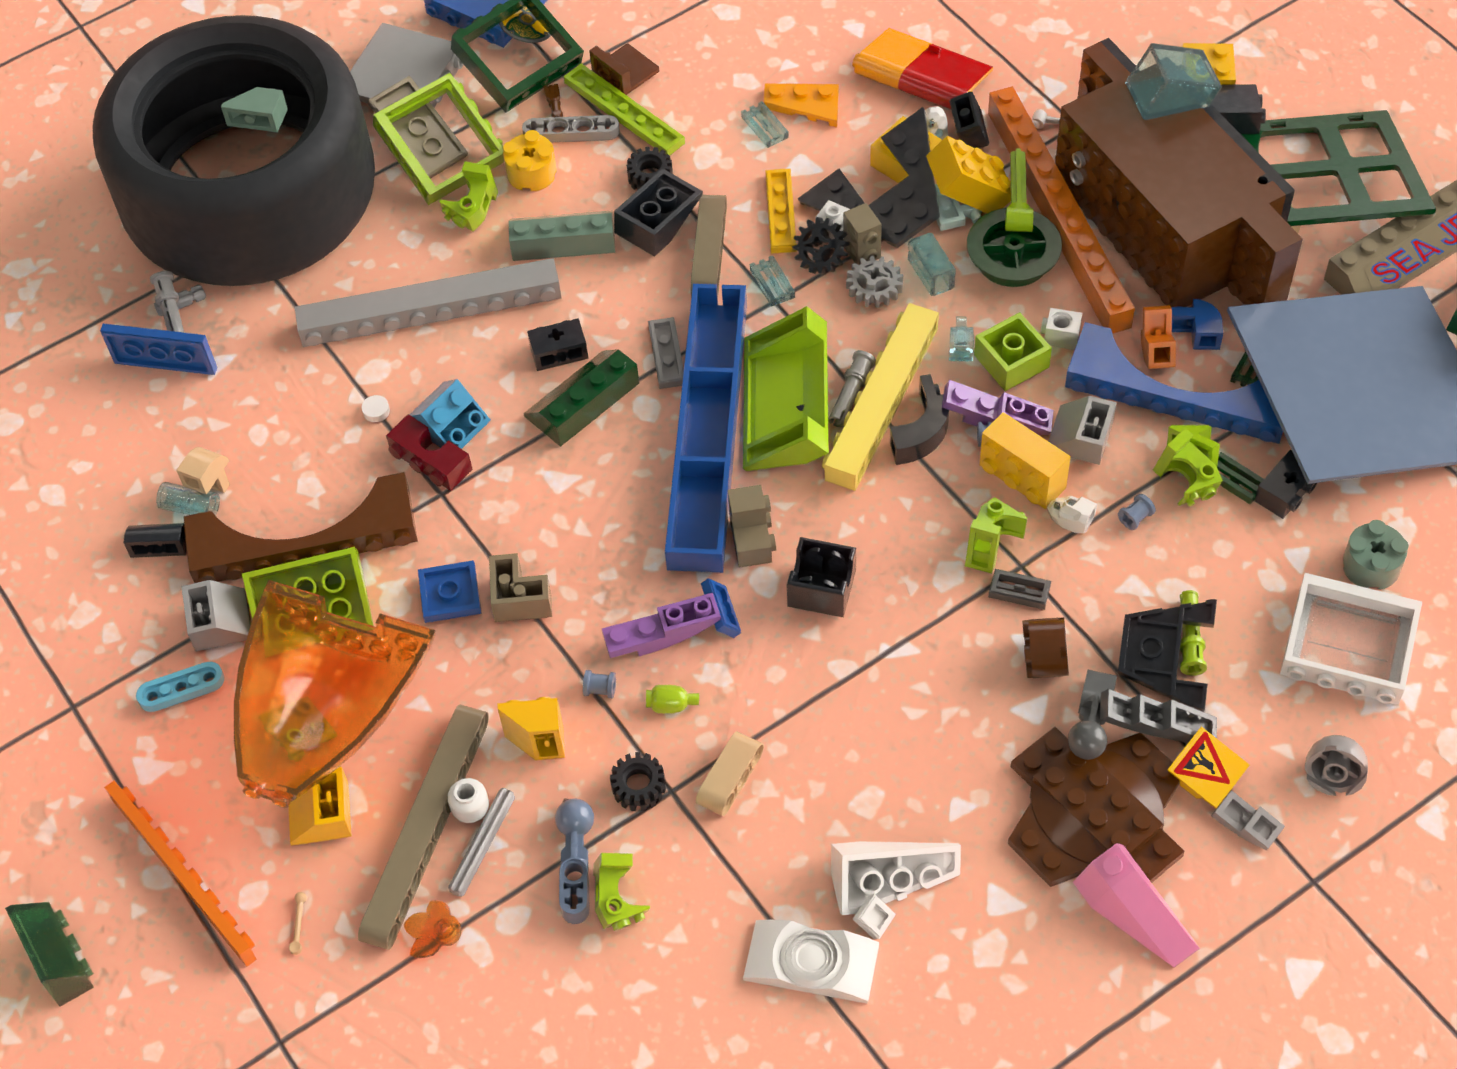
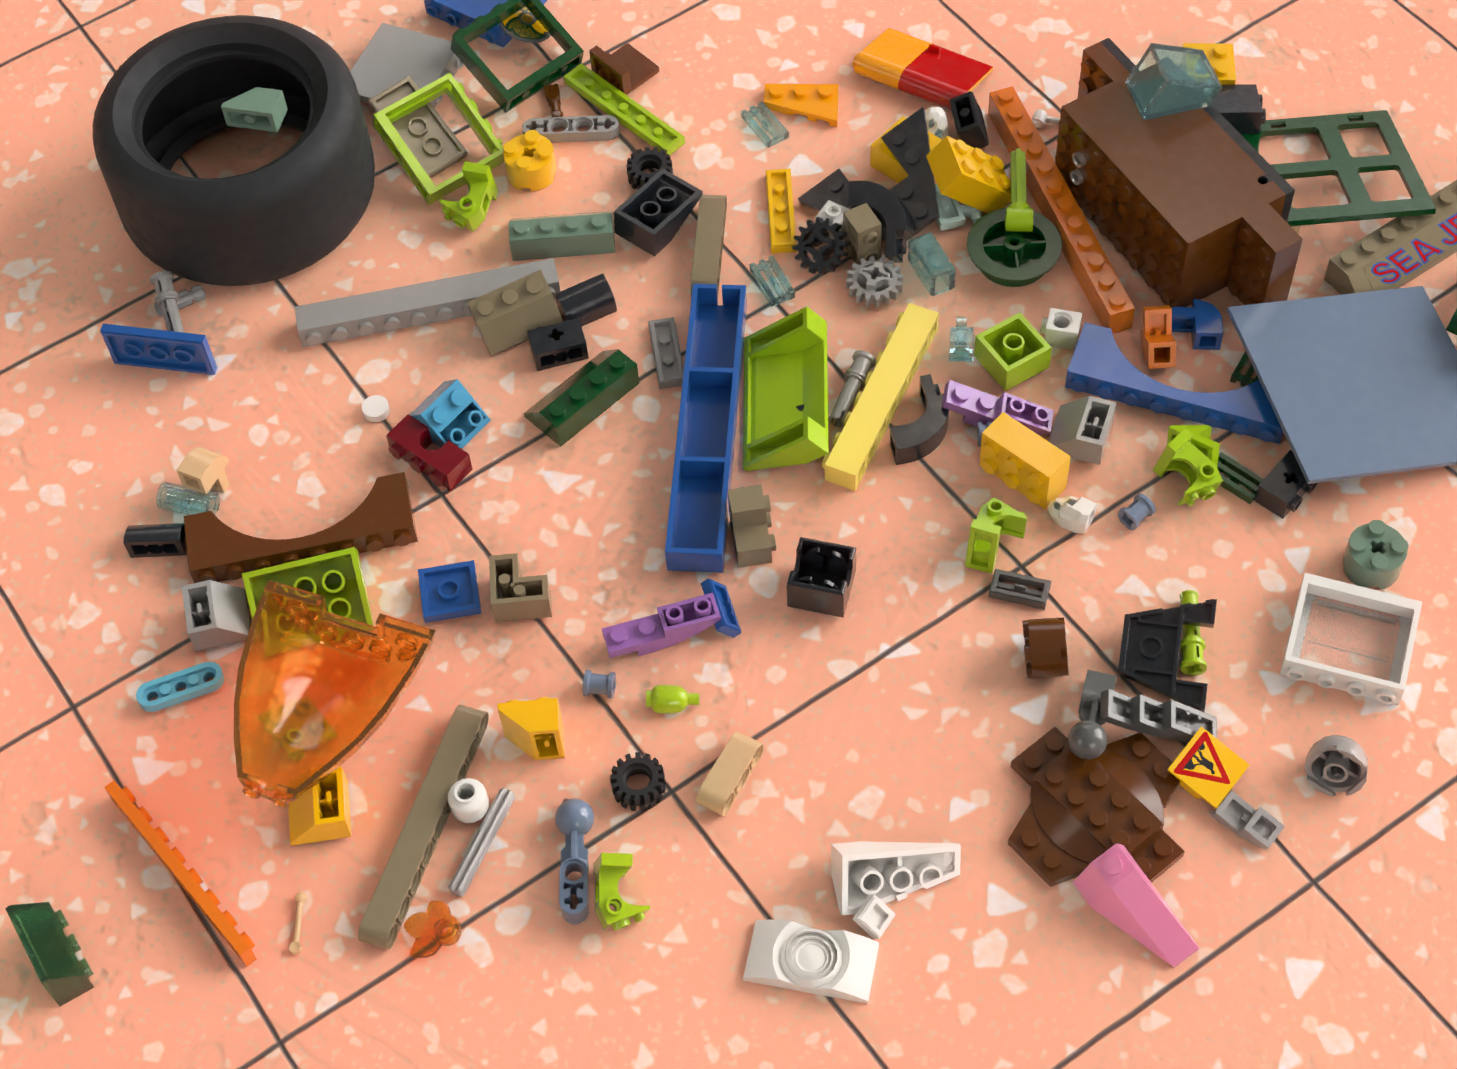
(512, 310): none -> dark tan slope
(587, 300): none -> black brick
(896, 215): none -> black arch

